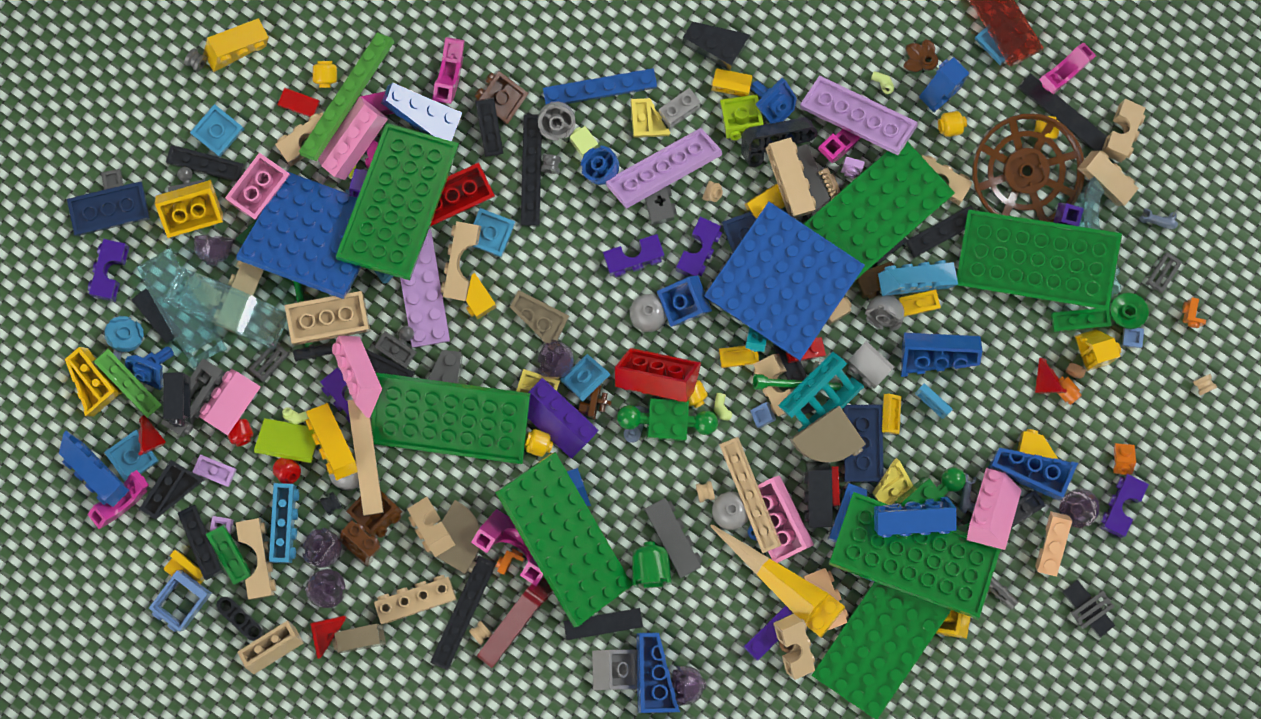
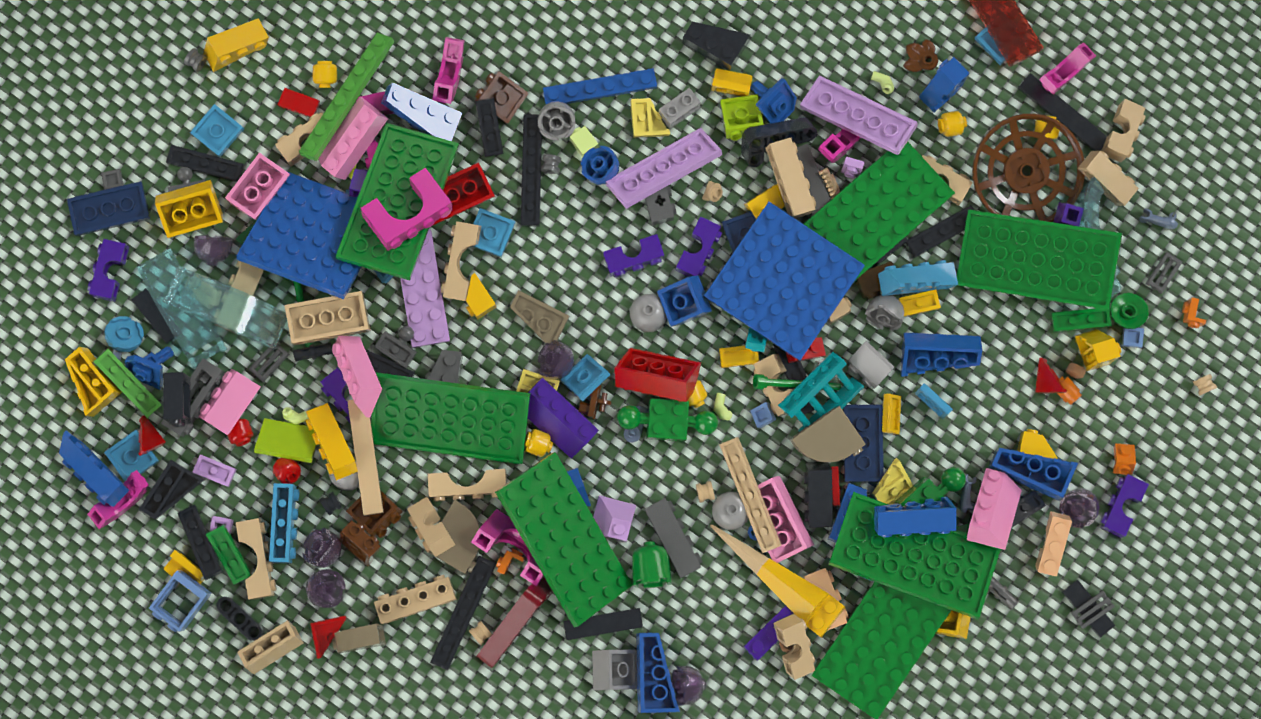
(395, 231): none -> dark pink arch
(441, 486): none -> tan arch
(614, 518): none -> lavender slope

